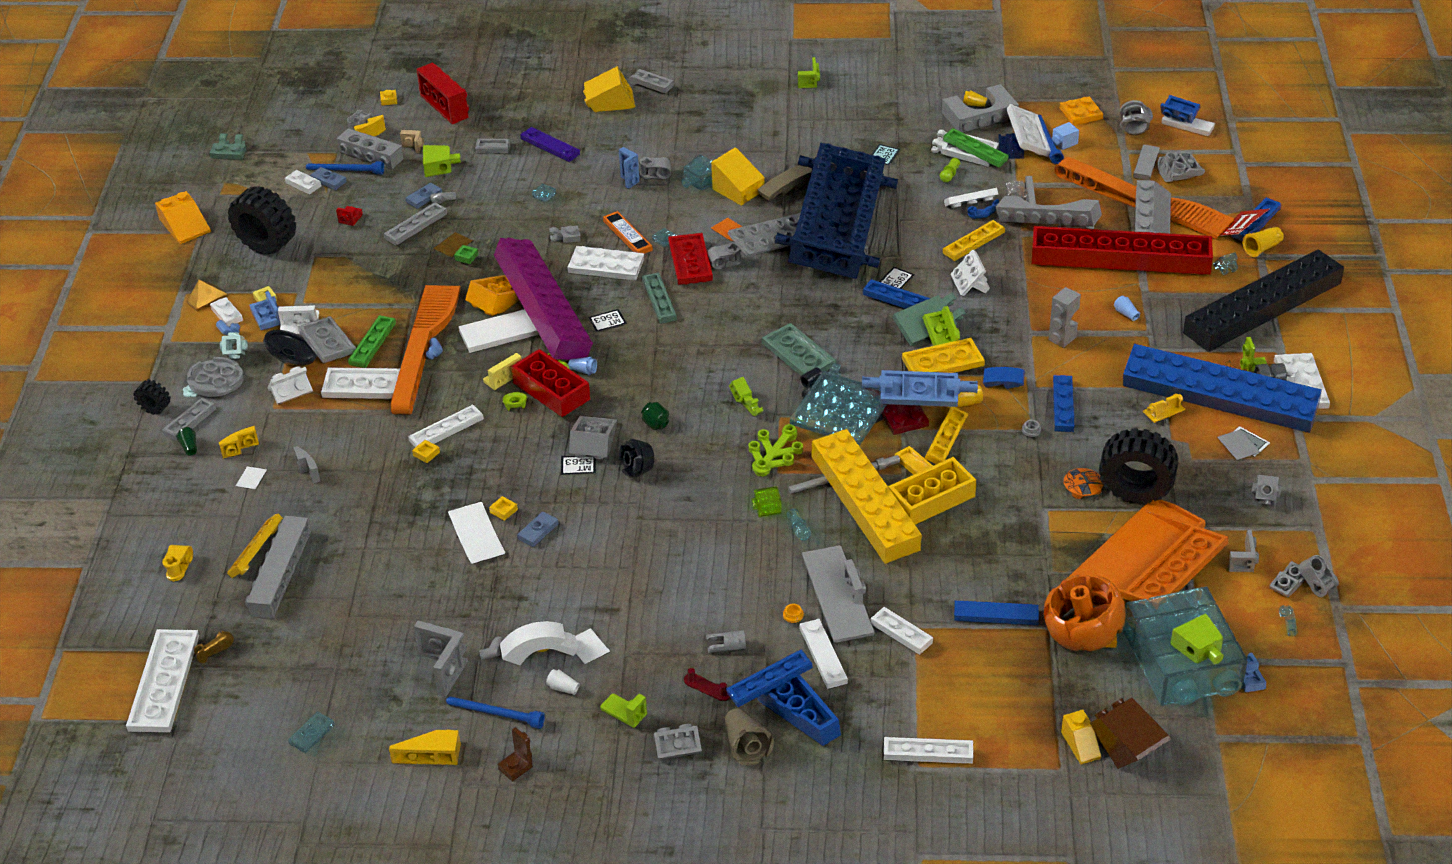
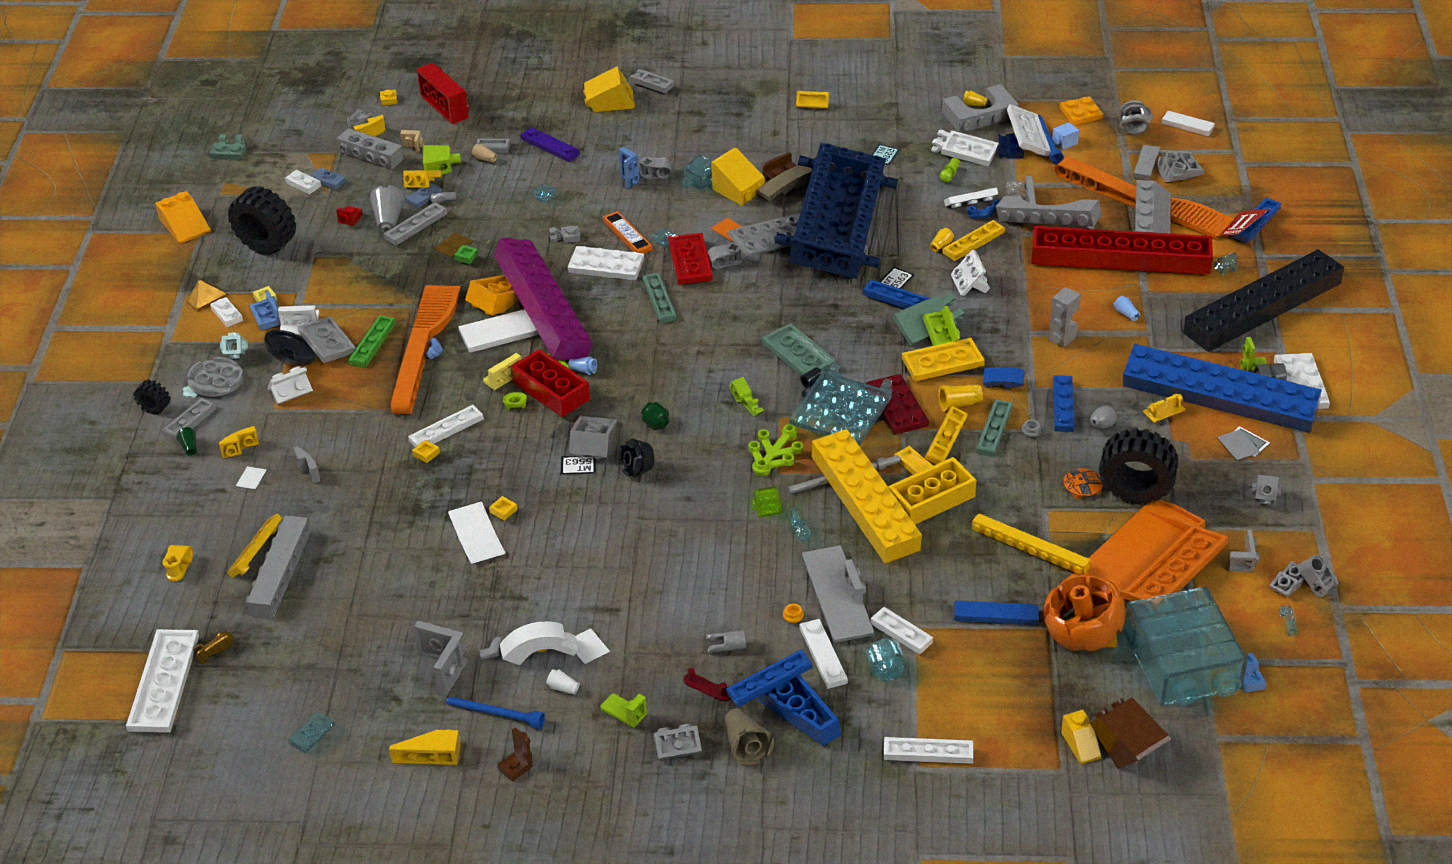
(224, 329): medium blue arm -> none
(360, 383): white plate -> none
(377, 167): blue piece -> none
(386, 206): none -> light grey cone
(420, 178): none -> yellow bracket
(483, 153): none -> tan cone
(537, 529): sand blue plate -> none
(607, 320): sticker -> none
(777, 166): none -> reddish brown bracket
(809, 79): lime bracket -> none
(812, 100): none -> yellow plate
(885, 659): none -> clear light blue piece
(919, 387): medium blue plate -> none
(942, 239): none -> yellow cone
(976, 147): bright green tile -> none
(994, 428): none -> sand green tile
(1031, 544): none -> yellow piece
(1103, 417): none -> light grey animal
(1180, 109): blue bracket -> none
(1198, 640): lime torso -> none
(1258, 242): yellow plant -> none

